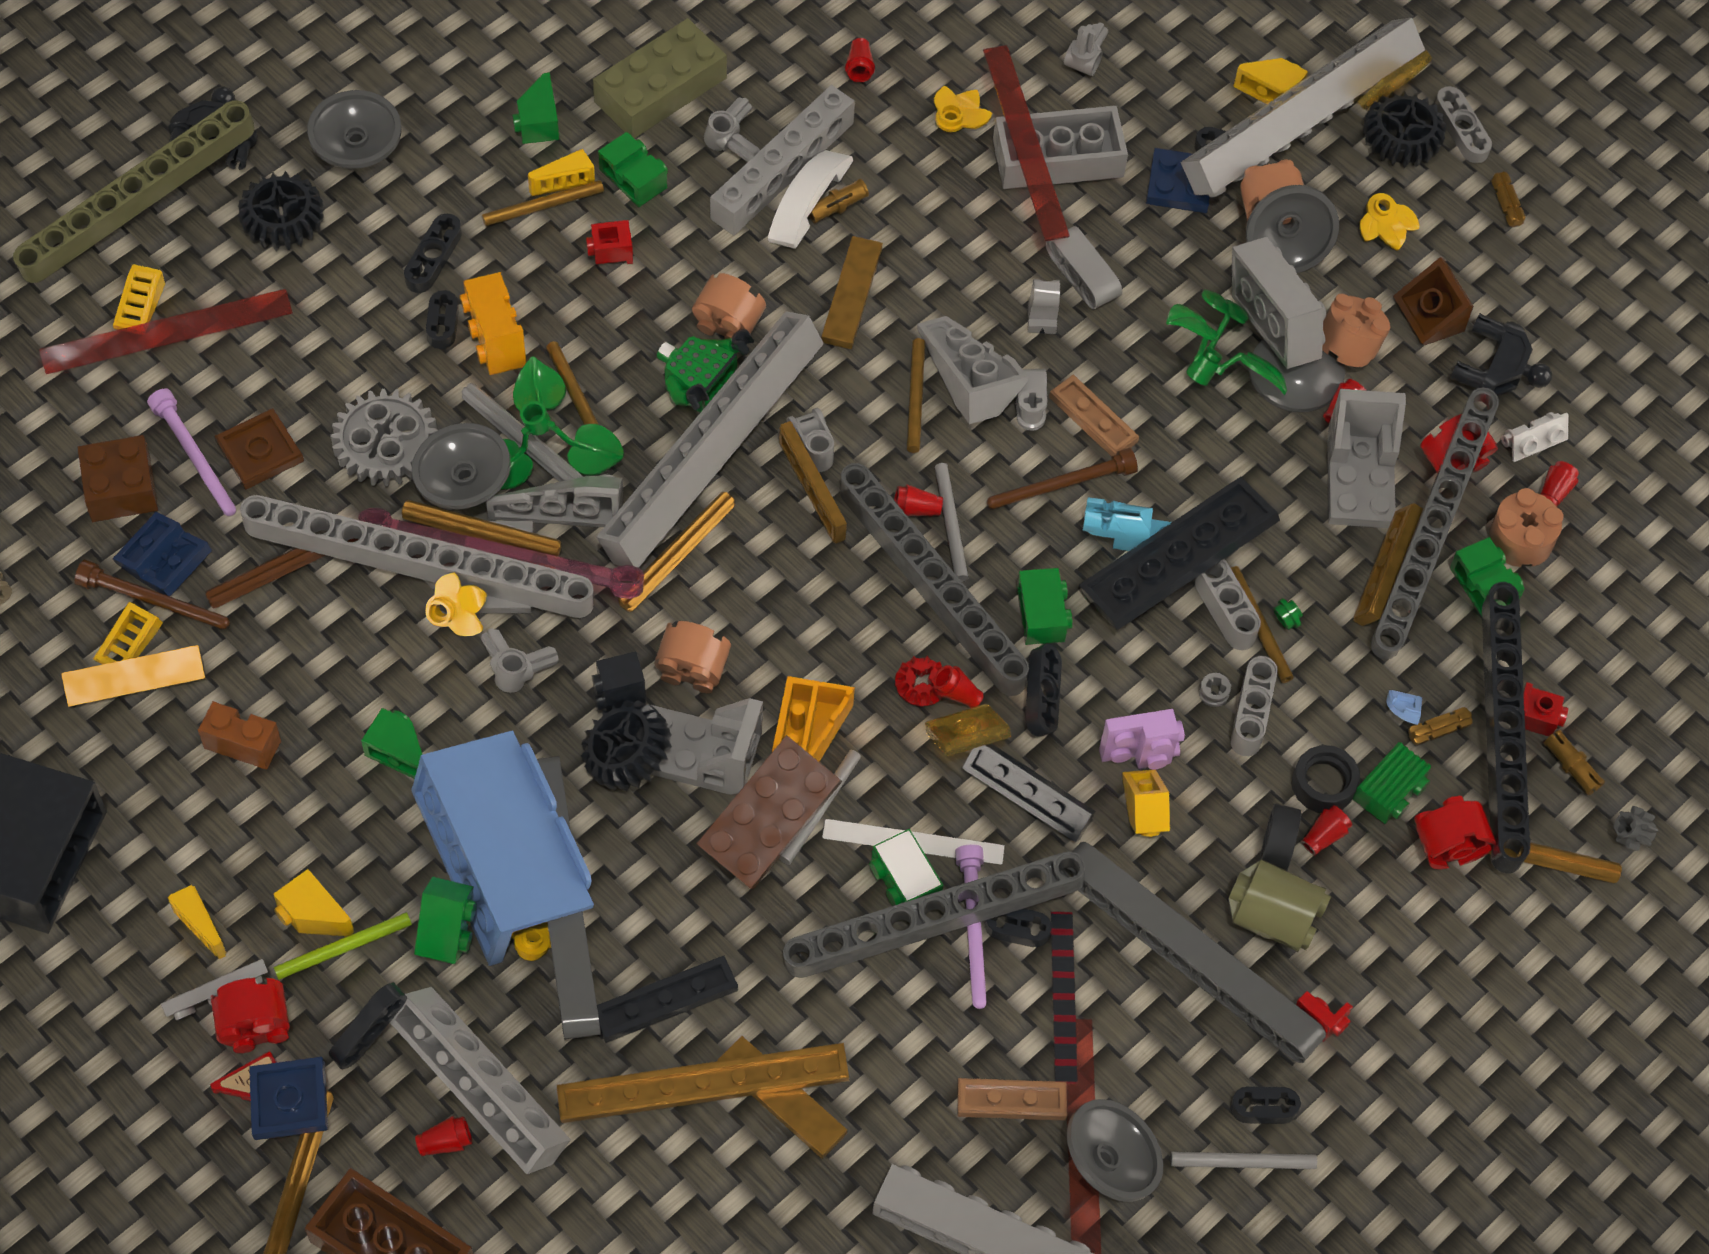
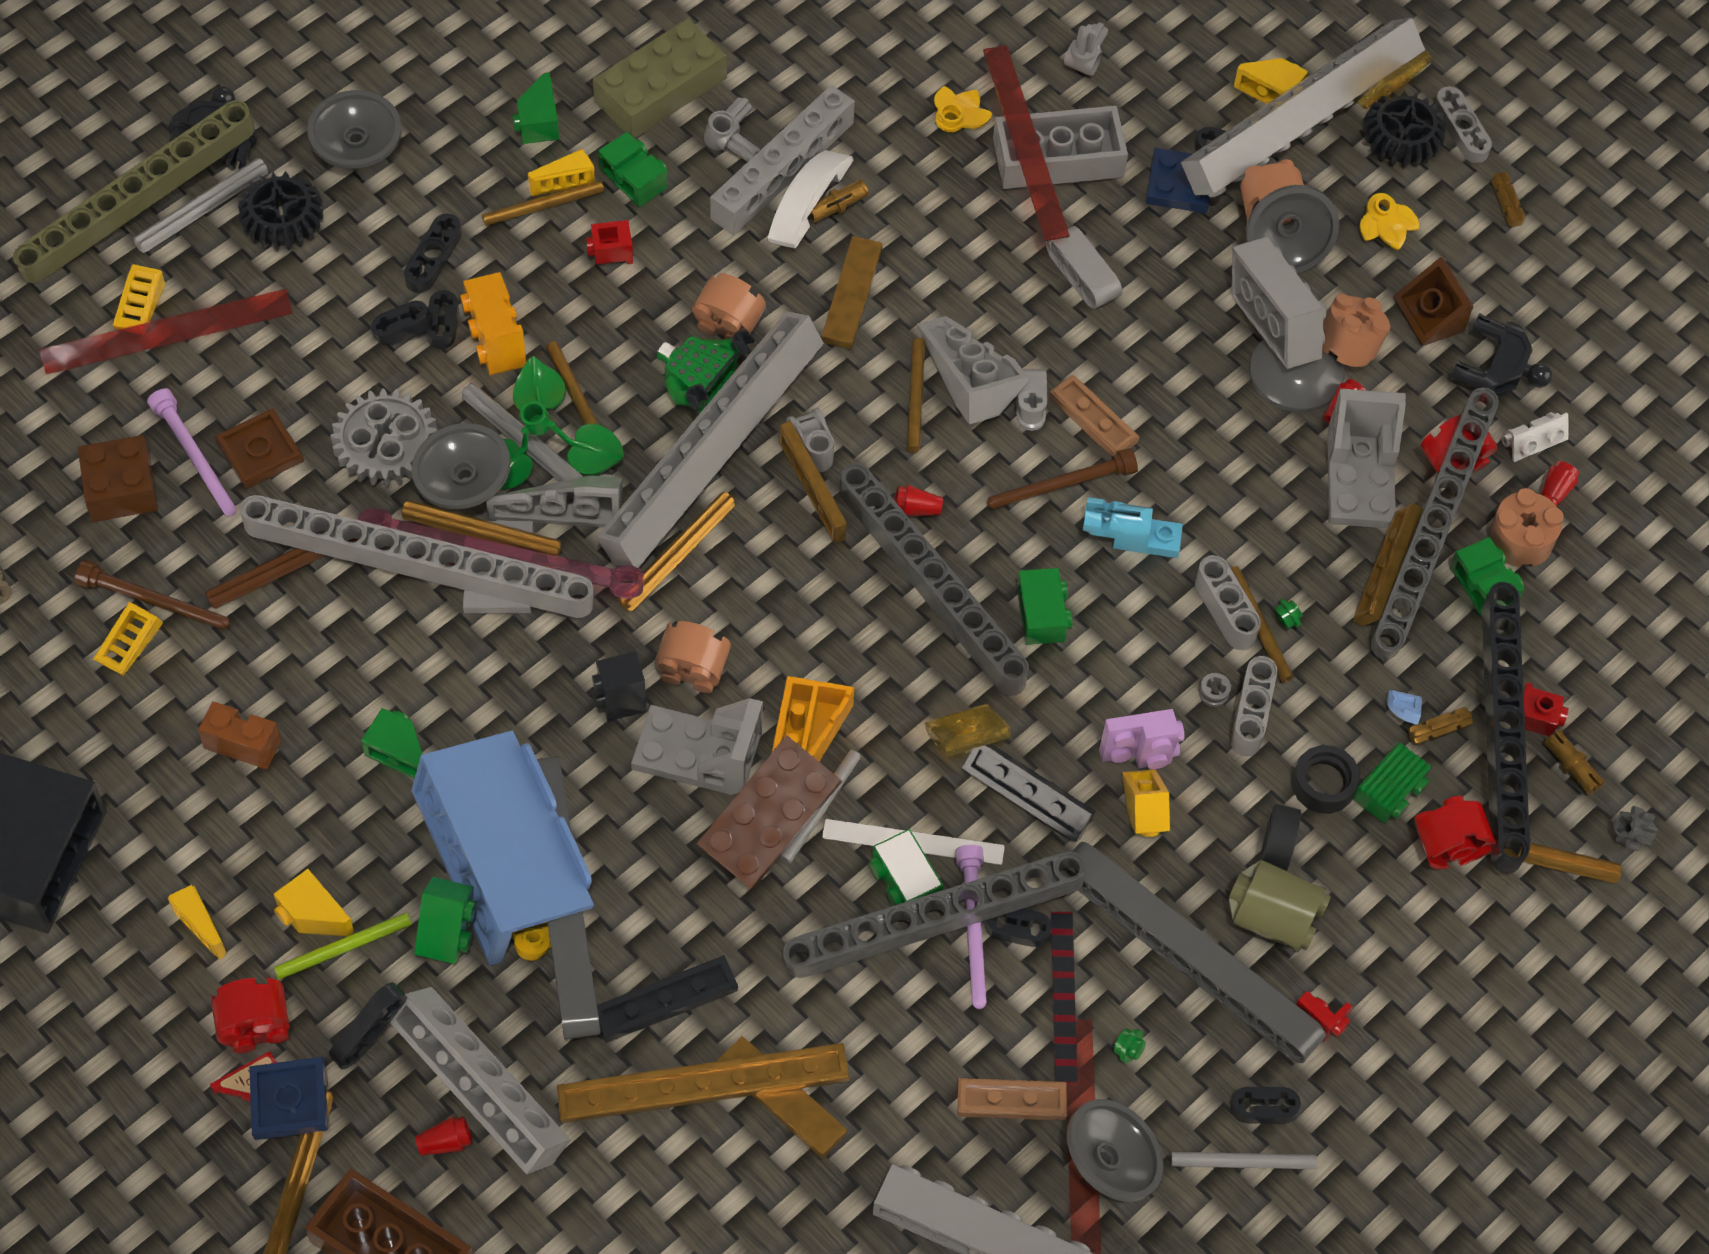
(133, 675): tile -> none
(162, 554): dark blue slope -> none
(184, 1003): light grey plate -> none
(200, 205): none -> light grey axle
(402, 322): none -> black beam
(460, 603): yellow plate -> none
(513, 659): light grey axle -> none
(626, 745): black gear -> none
(860, 61): red cone -> none
(906, 679): red gear -> none
(951, 521): light grey bar -> none
(955, 685): red cone -> none
(1043, 306): light grey leg -> none
(1043, 710): black beam -> none
(1130, 1045): none -> green plate
(1179, 553): black plate -> none
(1208, 360): green plant -> none
(1327, 829): red cone -> none

